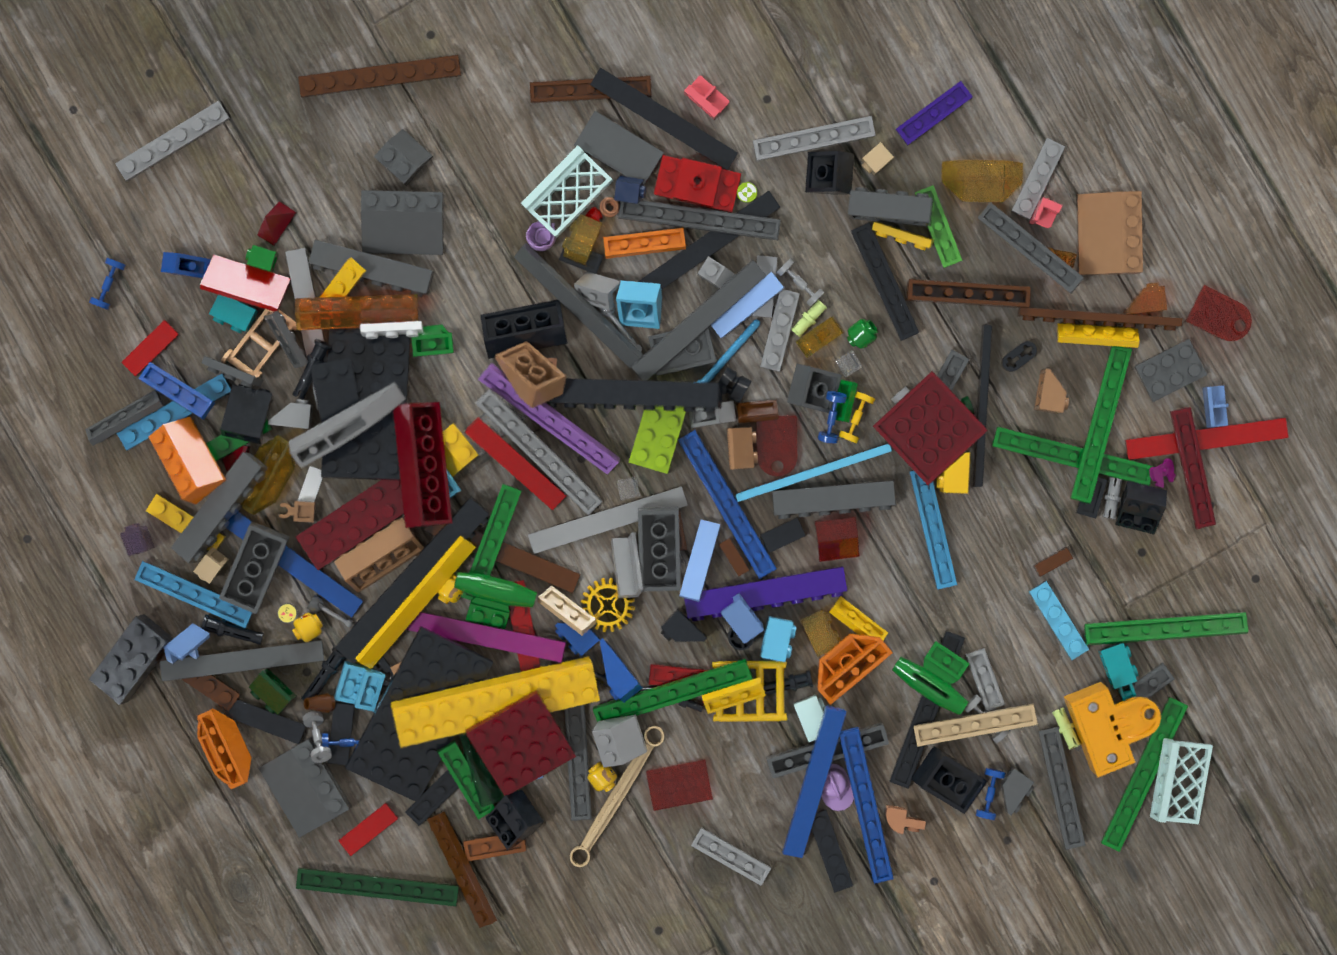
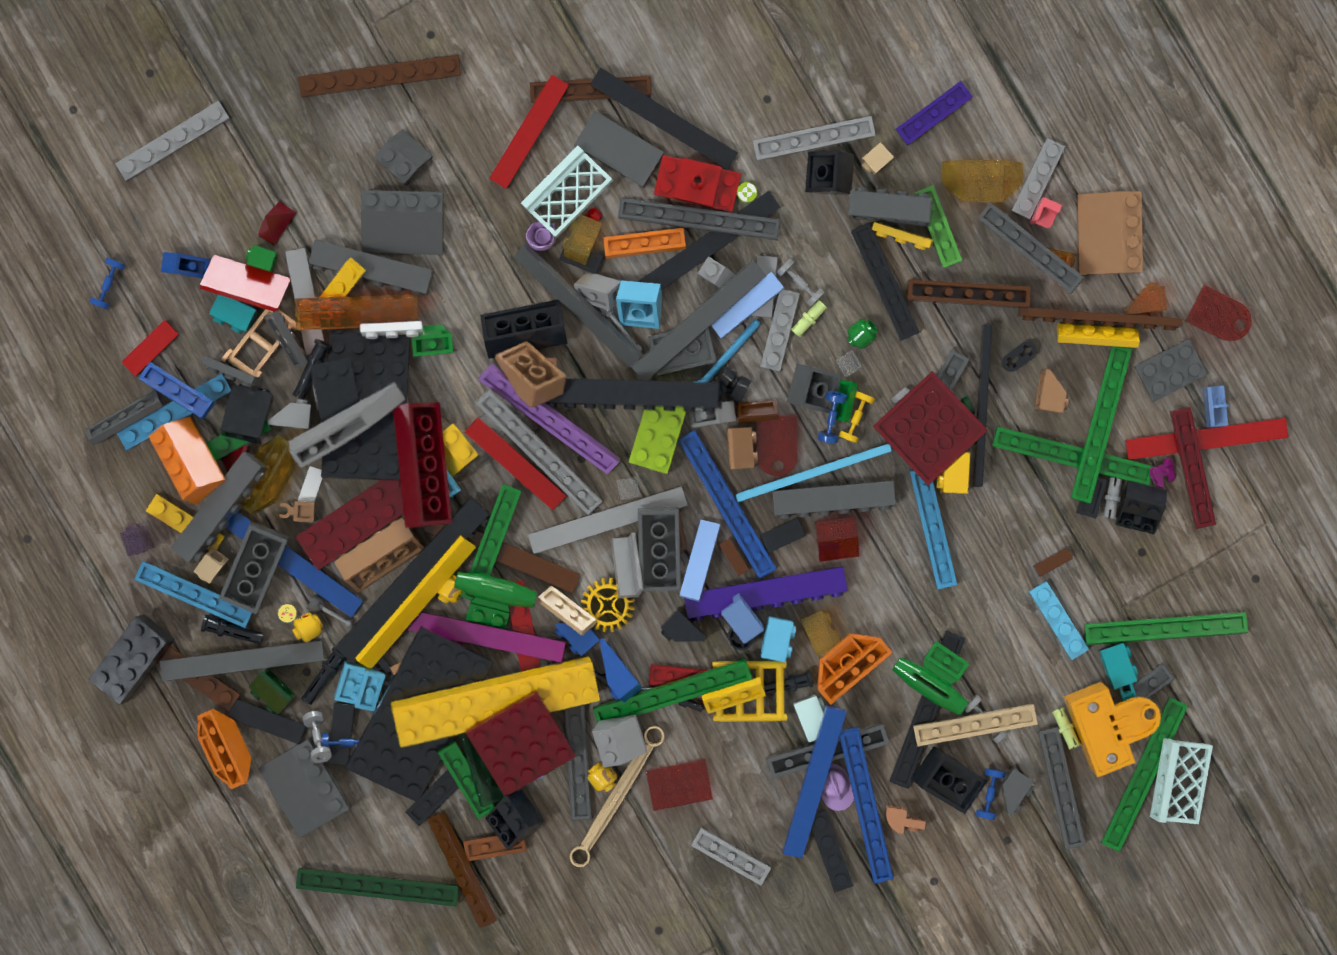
(186, 644): medium blue panel -> none
(321, 703): reddish brown cone -> none
(368, 829): red tile -> none
(529, 131): none -> red tile
(613, 203): nougat plate -> none
(629, 189): dark blue brick -> none
(706, 97): coral panel -> none
(819, 337): clear yellow slope -> none
(856, 619): yellow plate -> none
(985, 679): light grey tile -> none

